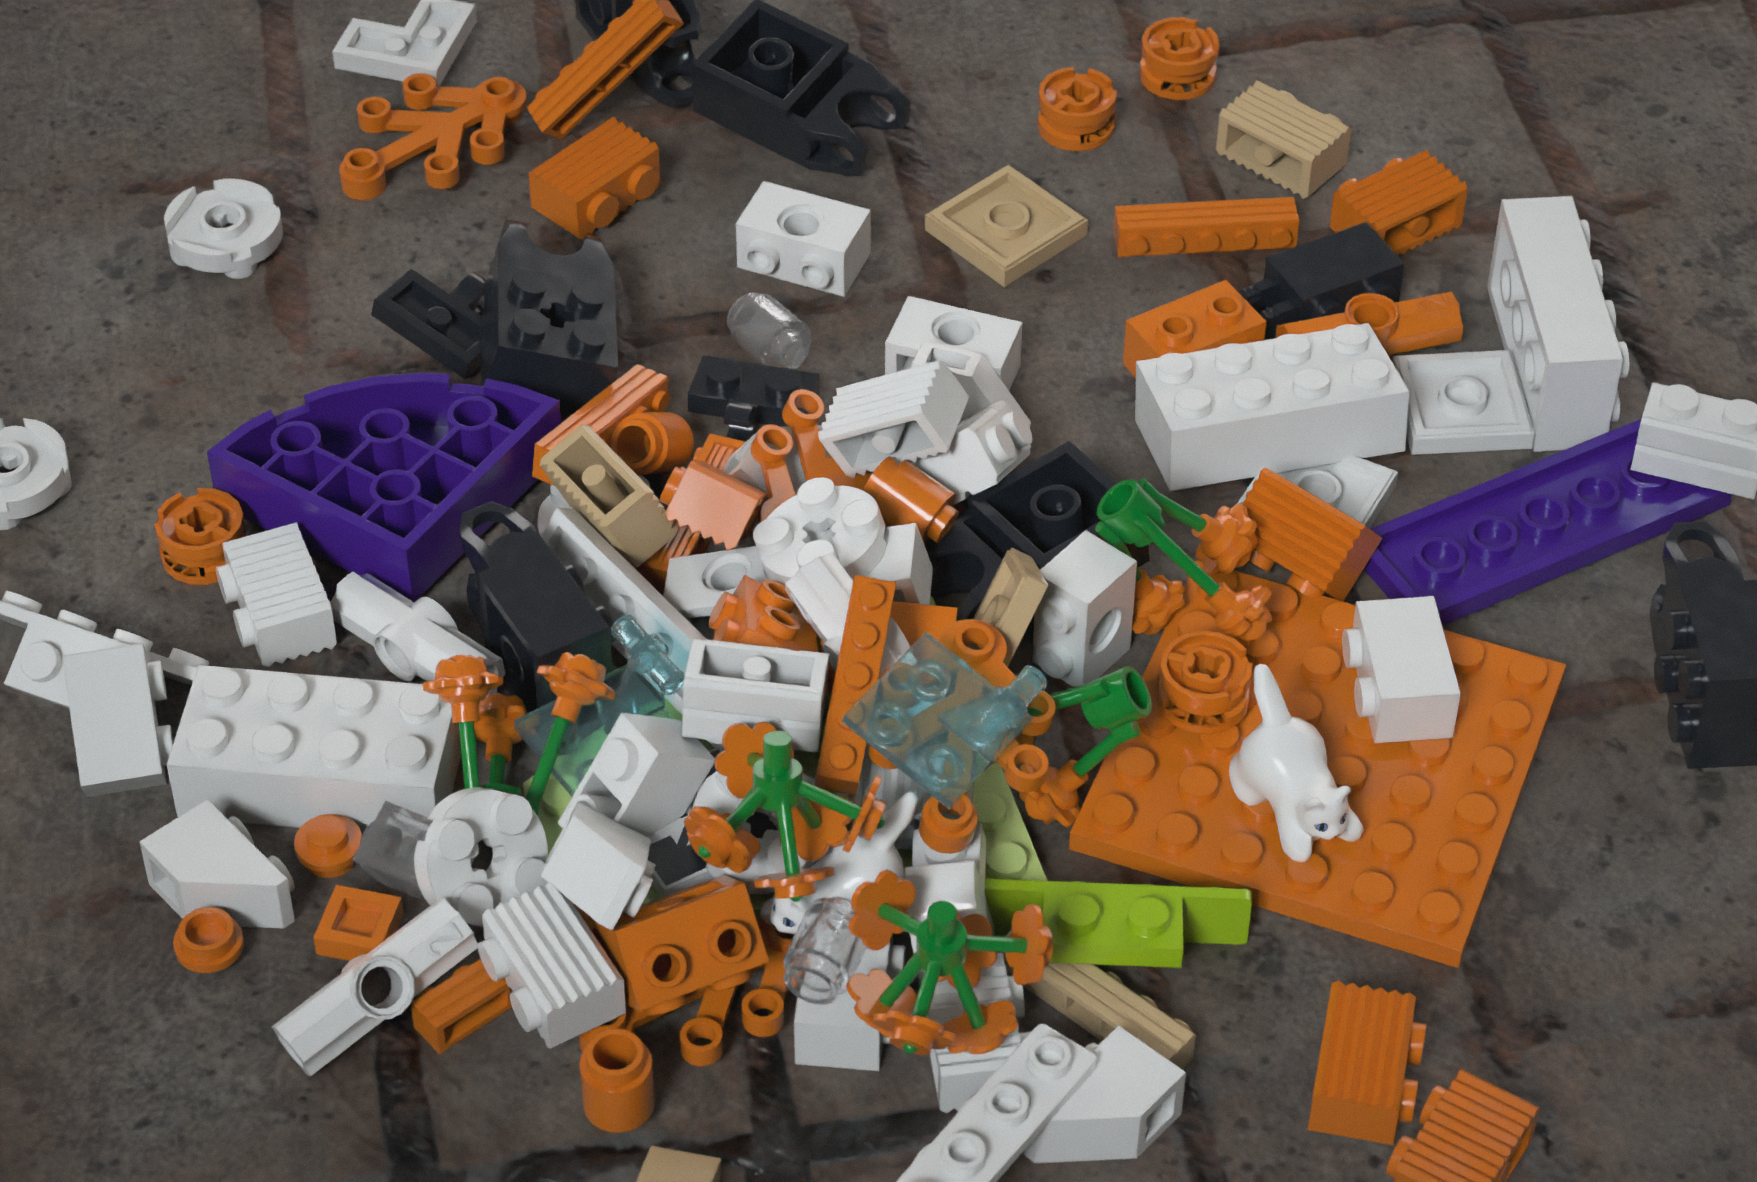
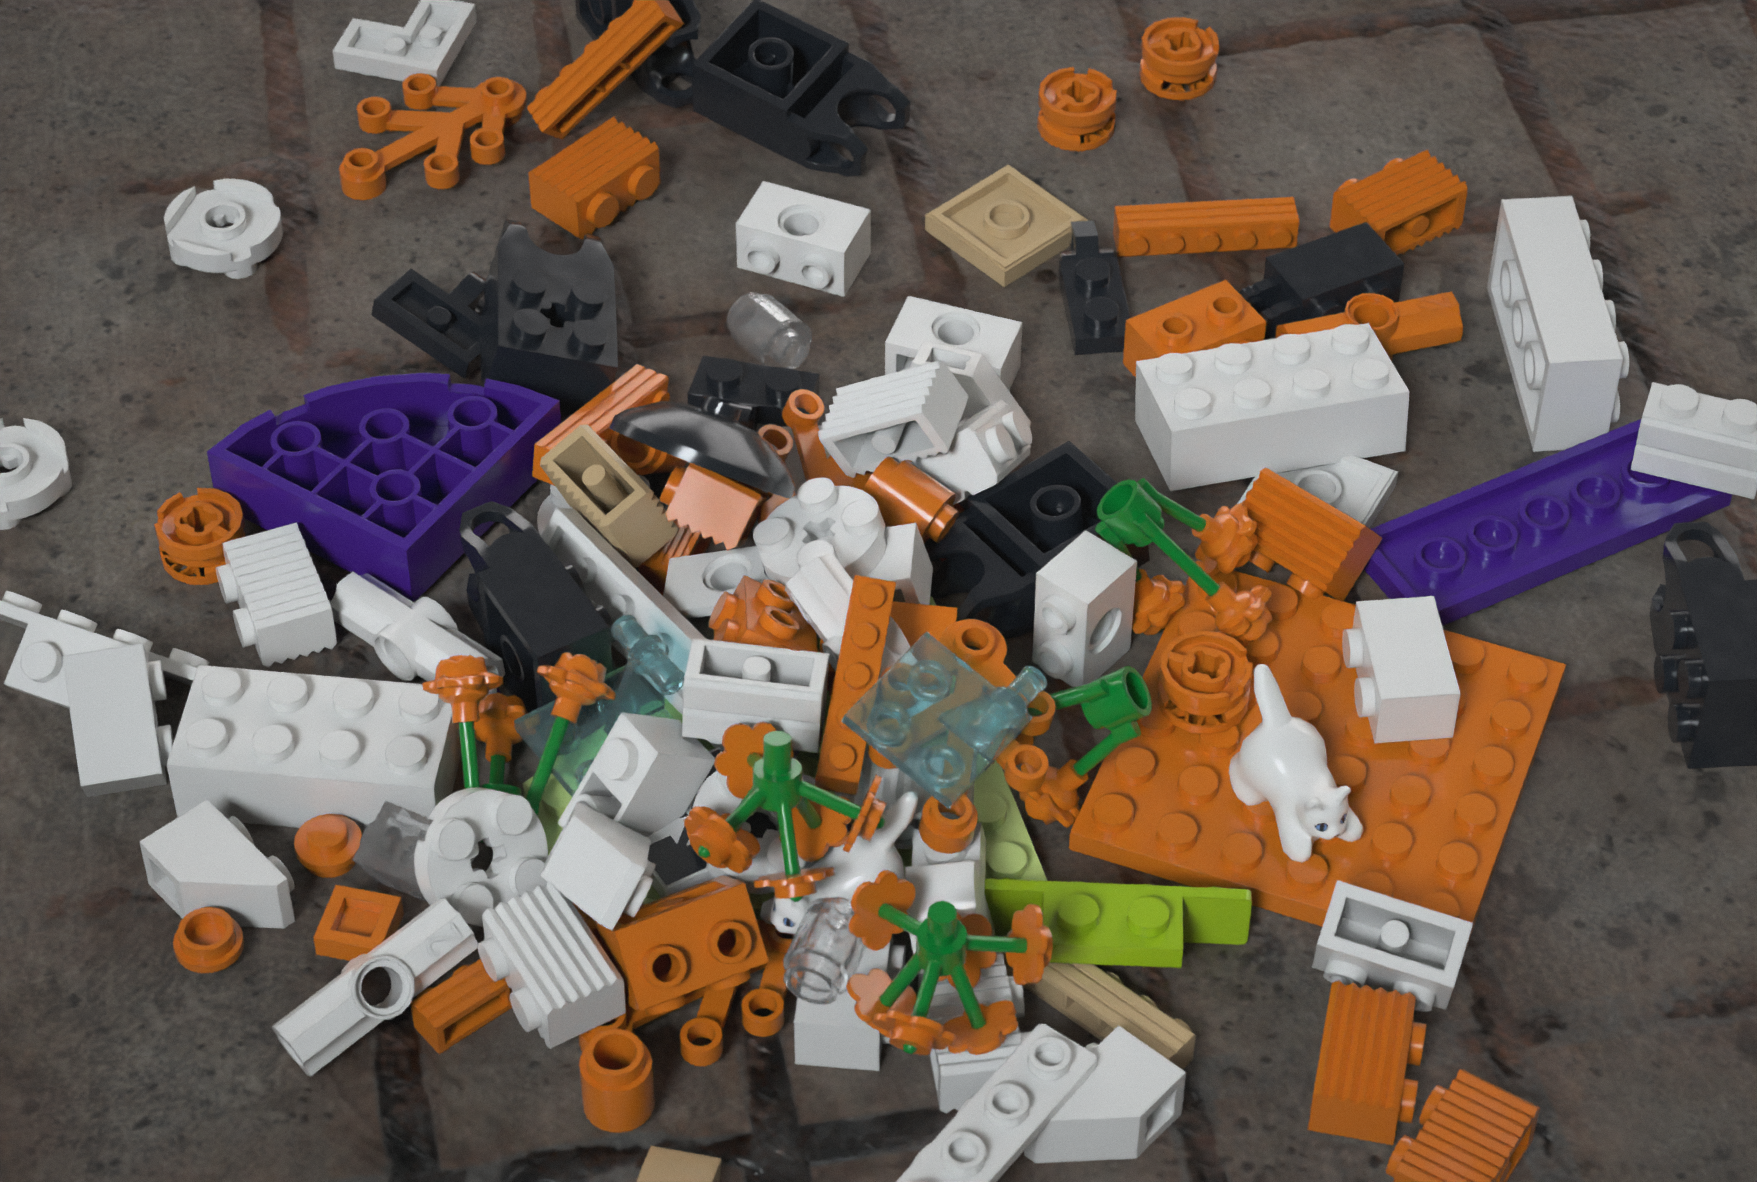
(708, 439): none -> black dish
(1012, 598): tan tile -> none
(1092, 293): none -> black hinge
(1283, 139): tan brick -> none
(1391, 945): none -> white brick
(1464, 402): white tile -> none

